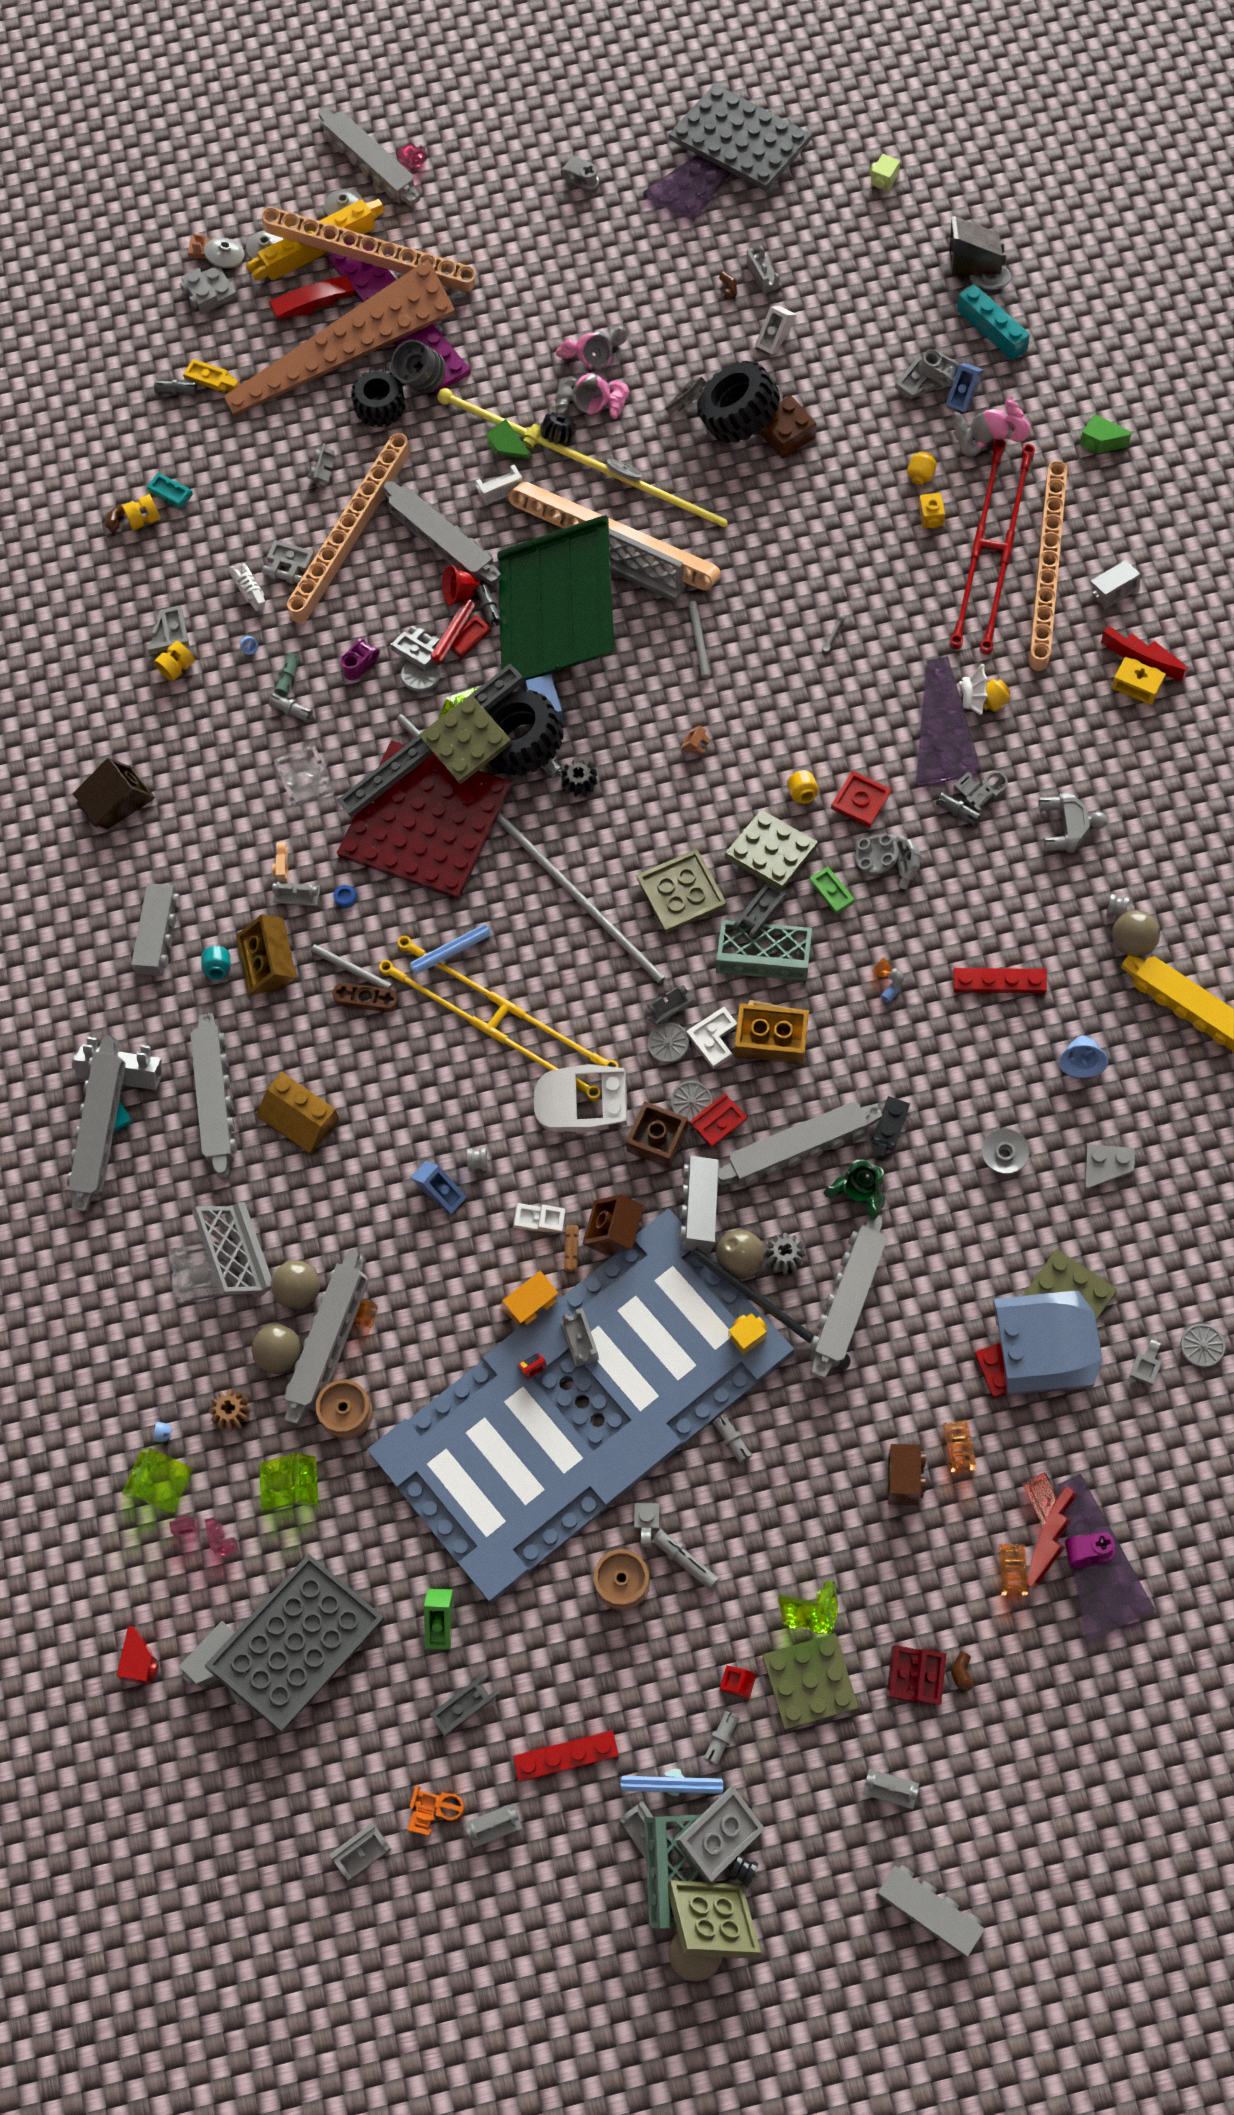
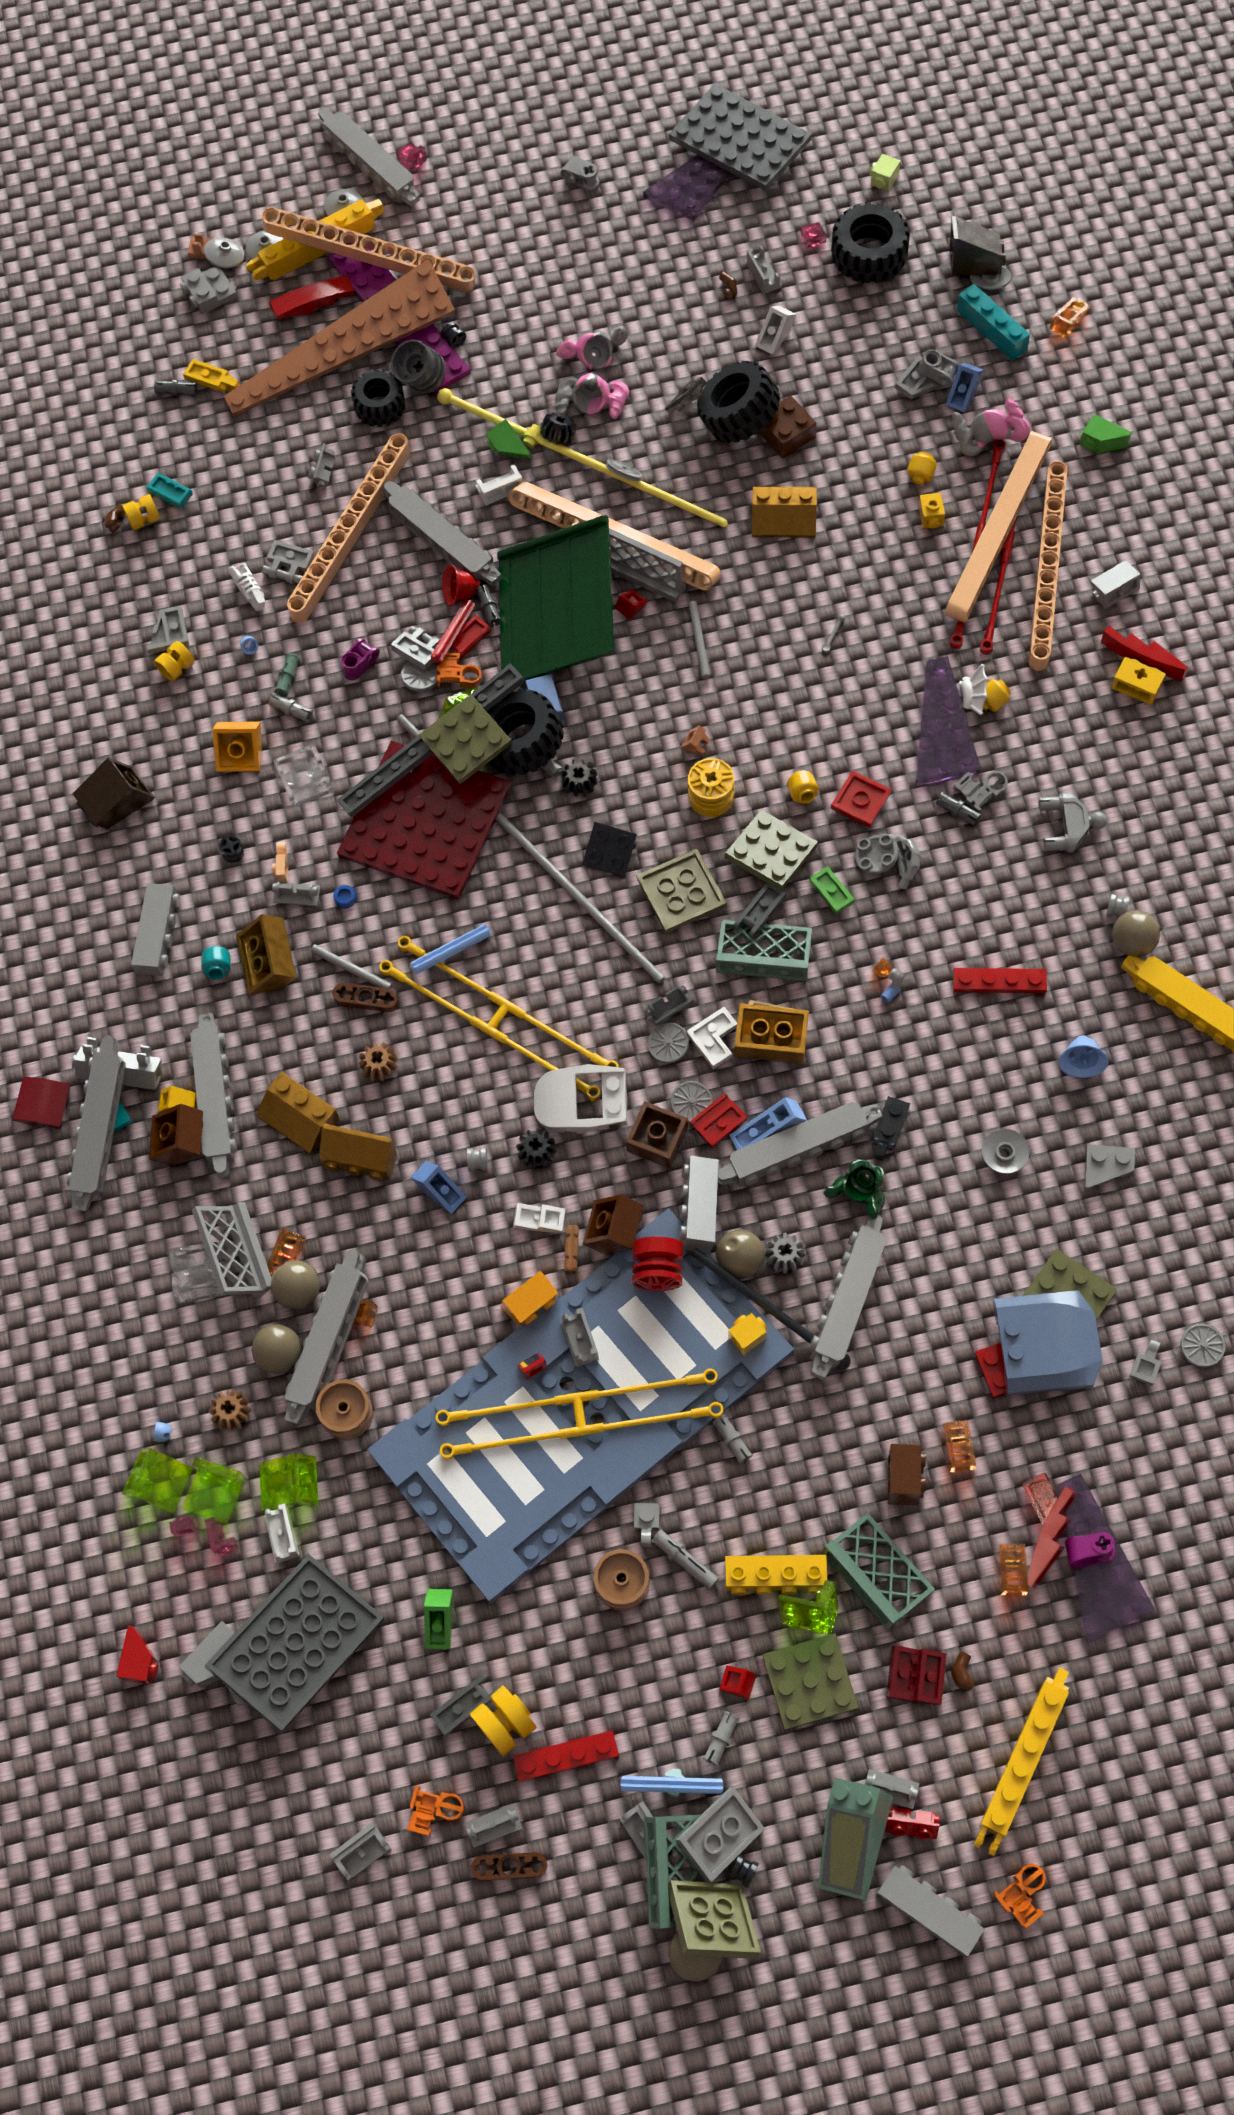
(41, 1102): none -> dark red slope
(173, 1096): none -> yellow brick
(176, 1135): none -> reddish brown brick
(214, 1490): none -> clear neon green bracket
(229, 843): none -> black wheel
(237, 746): none -> light orange slope
(281, 1534): none -> white hinge
(296, 1249): none -> clear orange slope
(357, 1152): none -> pearl gold slope
(378, 1069): none -> medium nougat gear
(451, 672): none -> orange piece
(453, 335): none -> black wheel
(489, 1860): none -> reddish brown beam
(508, 1716): none -> yellow wheel
(536, 1157): none -> black gear
(581, 1428): none -> yellow bar
(609, 849): none -> black hinge
(630, 604): none -> red slope
(657, 1263): none -> red wheel
(711, 787): none -> yellow wheel
(772, 1121): none -> light blue slope
(775, 1573): none -> yellow brick
(784, 512): none -> pearl gold slope
(813, 234): none -> clear pink plate
(852, 1837): none -> slope
(866, 1588): none -> sand green fence
(871, 222): none -> black tyre
(923, 1826): none -> red hinge
(998, 527): none -> light nougat beam
(1018, 1899): none -> orange piece
(1023, 1760): none -> yellow hinge
(1068, 318): none -> clear orange slope

